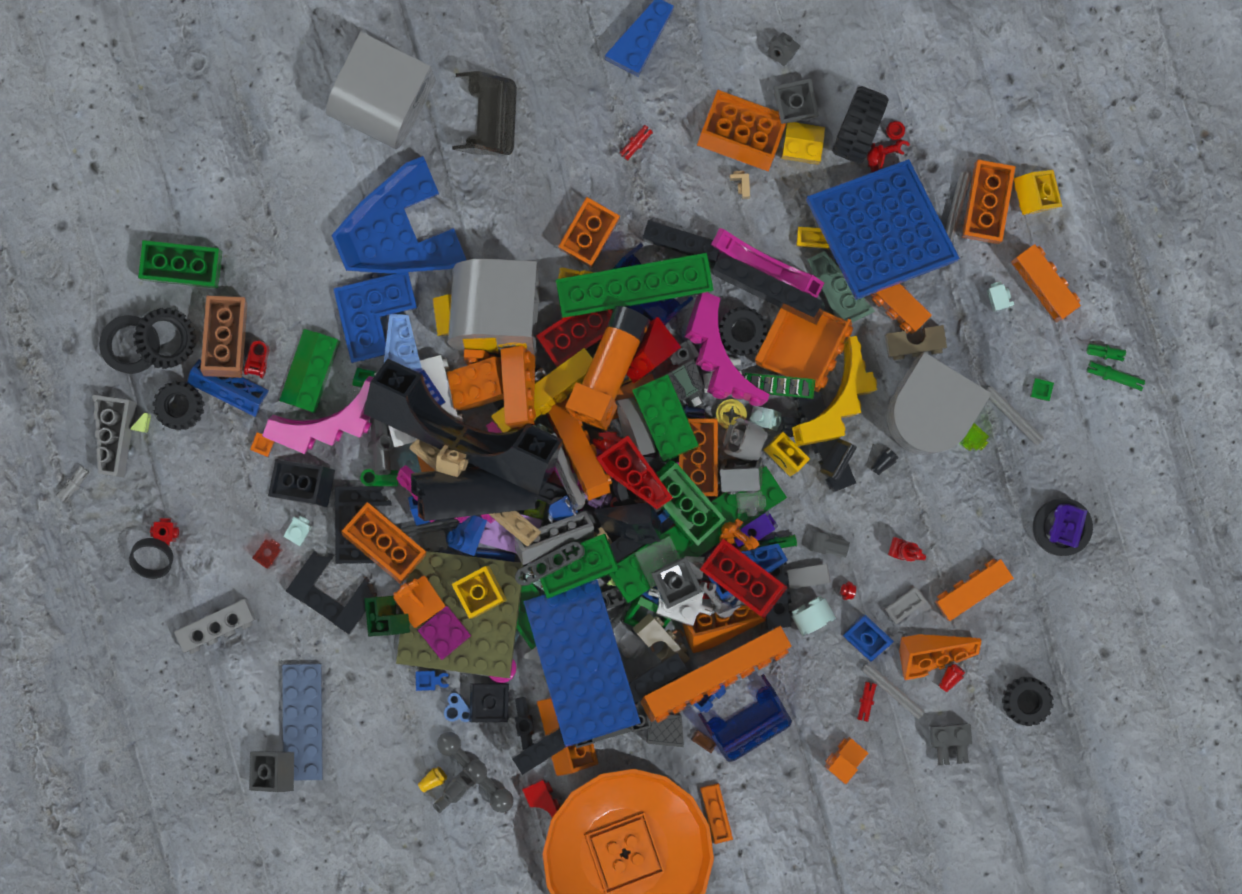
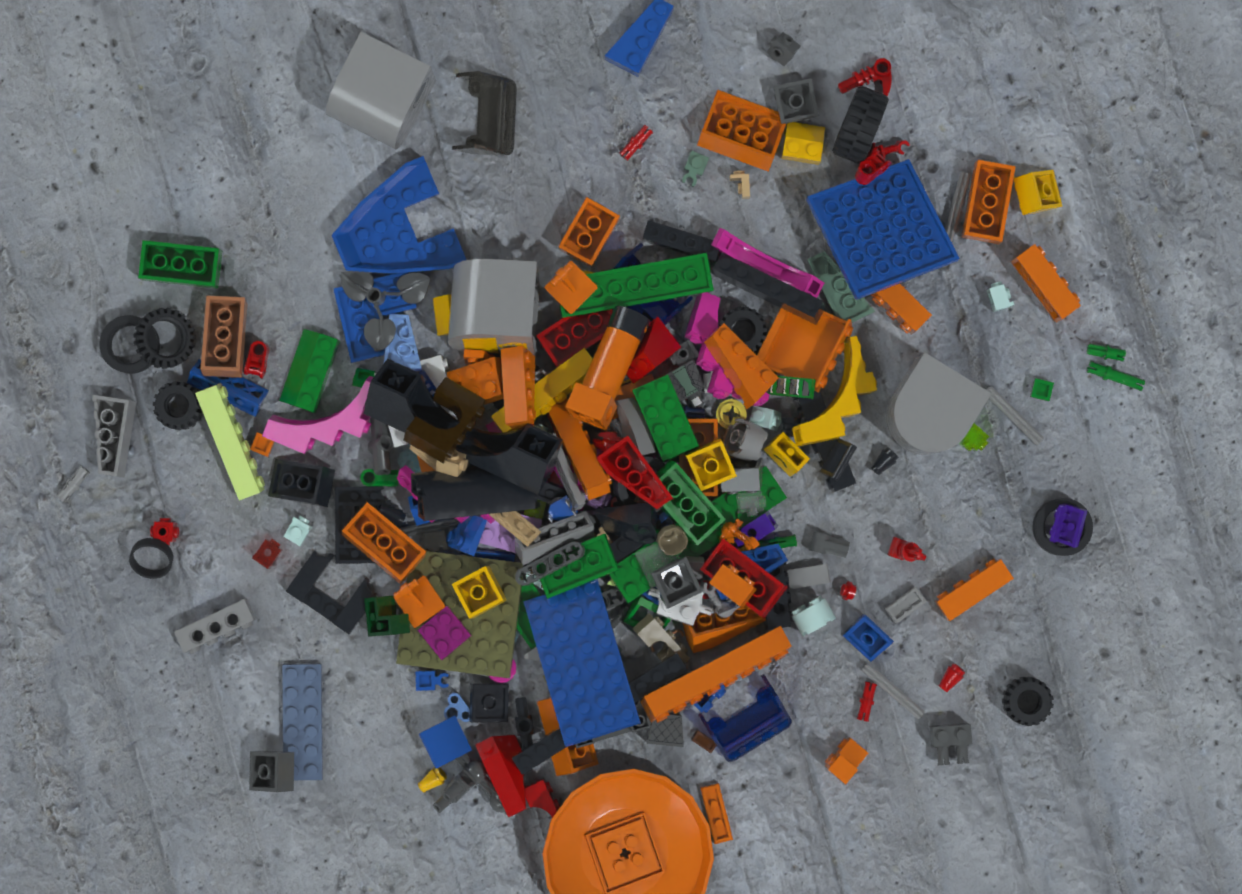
(142, 423): yellowish green slope -> none
(230, 441): none -> yellowish green brick
(359, 285): none -> dark grey plant
(393, 514): none -> black cone
(442, 442): none -> dark brown arch
(445, 741): none -> blue slope
(506, 778): none -> red wedge
(570, 287): none -> orange plate
(672, 539): none -> dark tan hair
(696, 166): none -> sand green plate
(710, 464): none -> yellow slope
(732, 585): none -> orange brick
(741, 365): none -> orange wedge
(811, 238): yellow plate -> none
(869, 74): none -> red piece
(874, 165): none -> red piece
(895, 130): red plate -> none
(927, 652): orange wedge -> none
(933, 340): dark tan arch -> none

